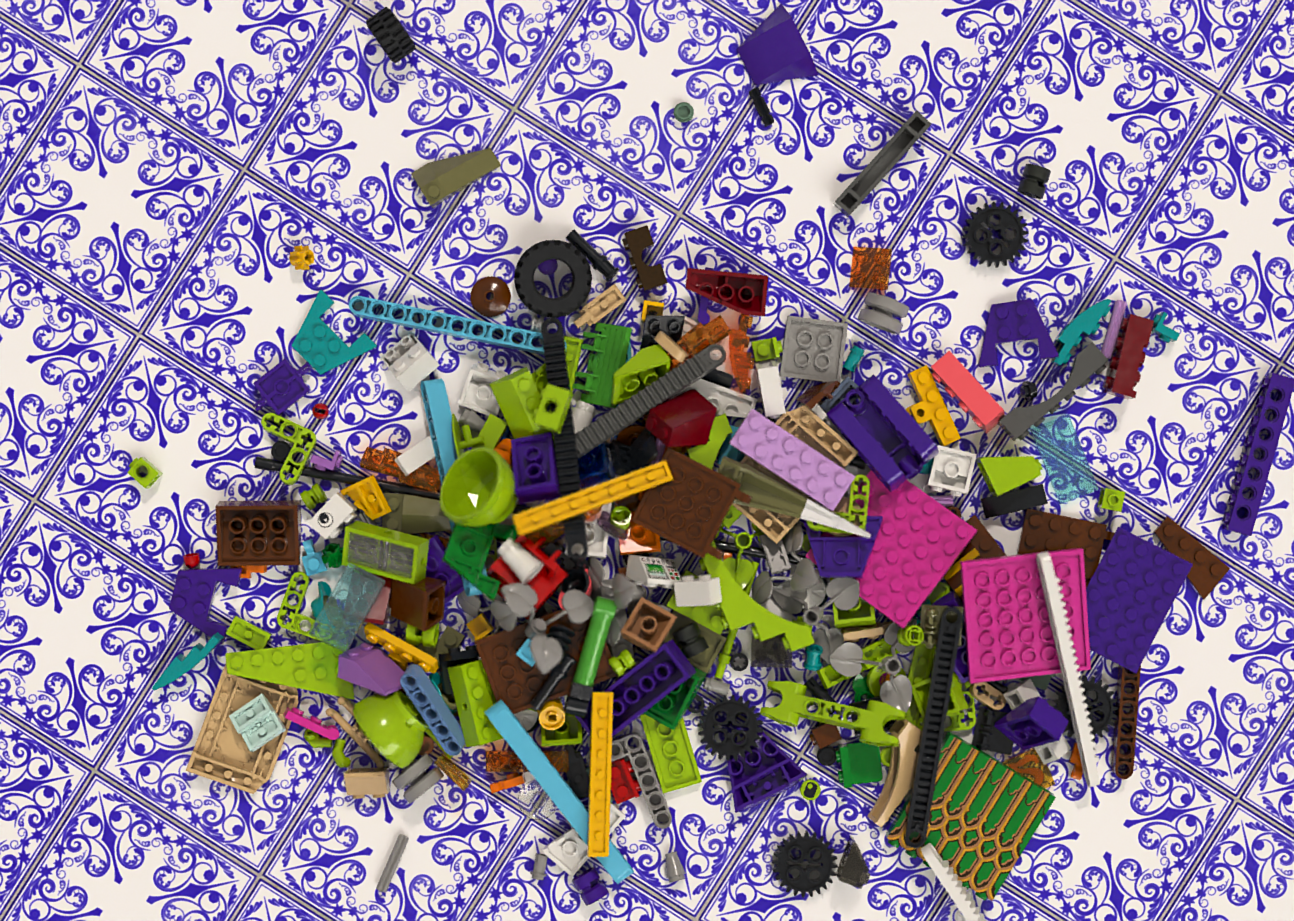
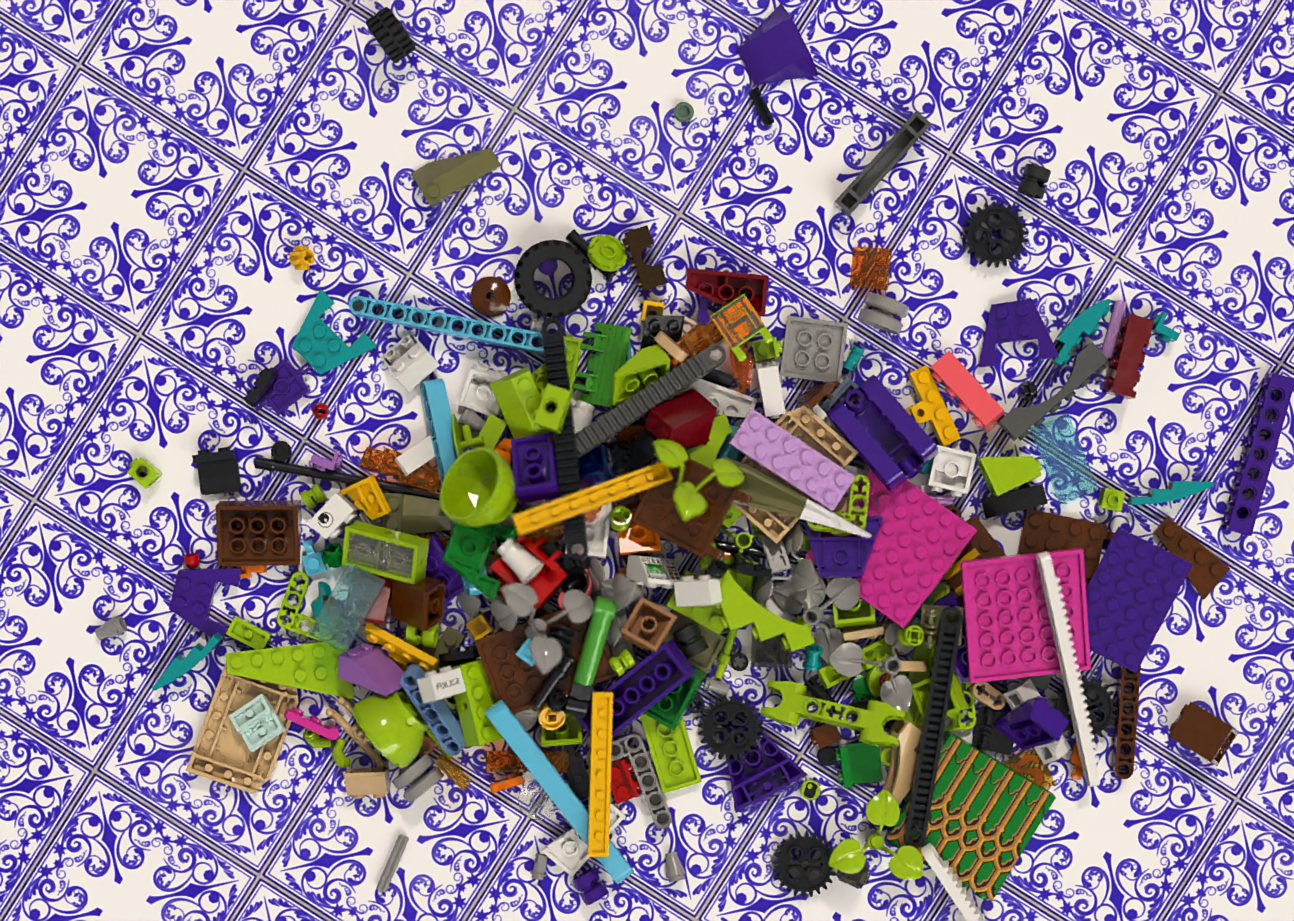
(114, 627): none -> light grey cone
(218, 471): none -> black bracket
(265, 381): none -> black slope
(295, 439): lime beam -> none
(441, 685): none -> white brick
(554, 705): none -> black bush
(600, 307): tan hinge -> none
(606, 253): none -> lime tile
(609, 528): piece -> none
(686, 496): none -> lime plant
(717, 569): none -> black bush
(739, 323): none -> flag
(747, 568): none -> black slope
(884, 811): none -> lime plant
(913, 665): none -> tan beam
(1176, 491): none -> teal slope
(1203, 733): none -> reddish brown slope

